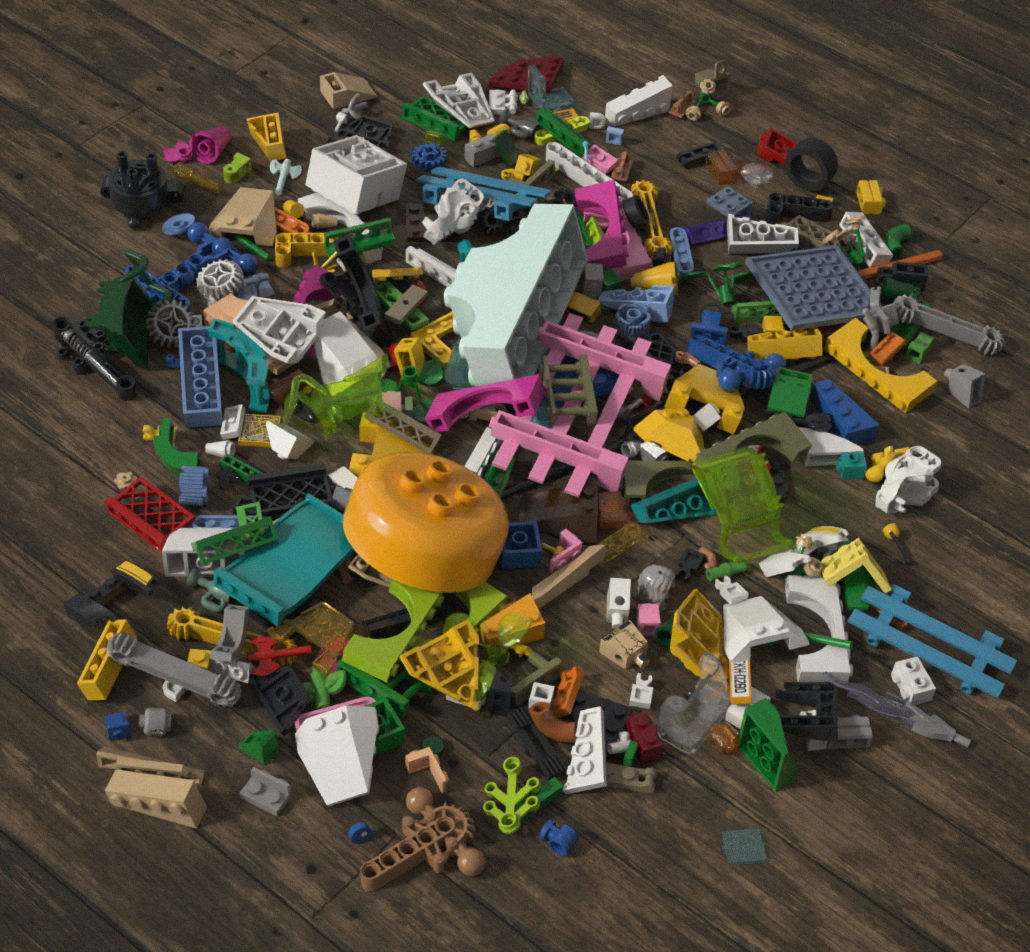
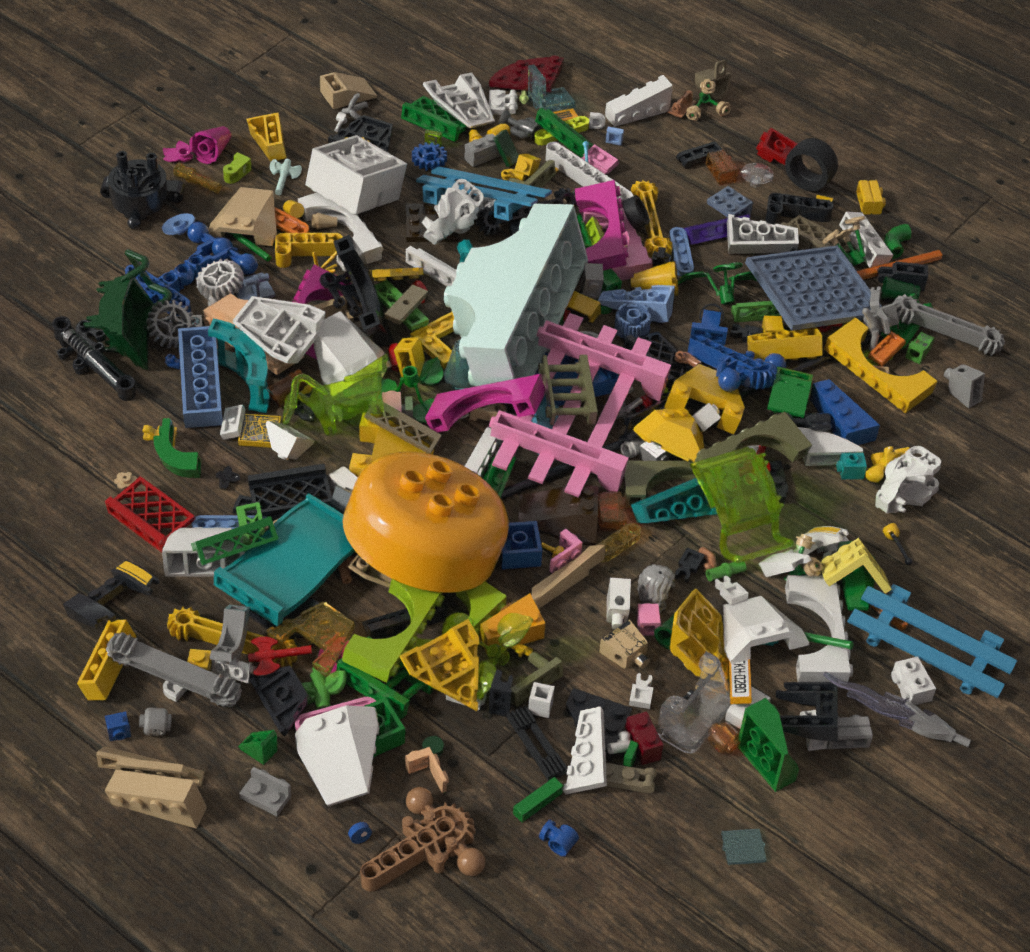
(193, 485): medium blue brick -> none
(194, 579): sand green piece -> none
(220, 448): white cone -> none
(238, 467): green piece -> none
(372, 240): green fence -> none
(512, 798): lime plant -> none
(550, 725): dark orange cylinder -> none
(567, 691): orange plate -> none
(623, 169): nougat hinge -> none

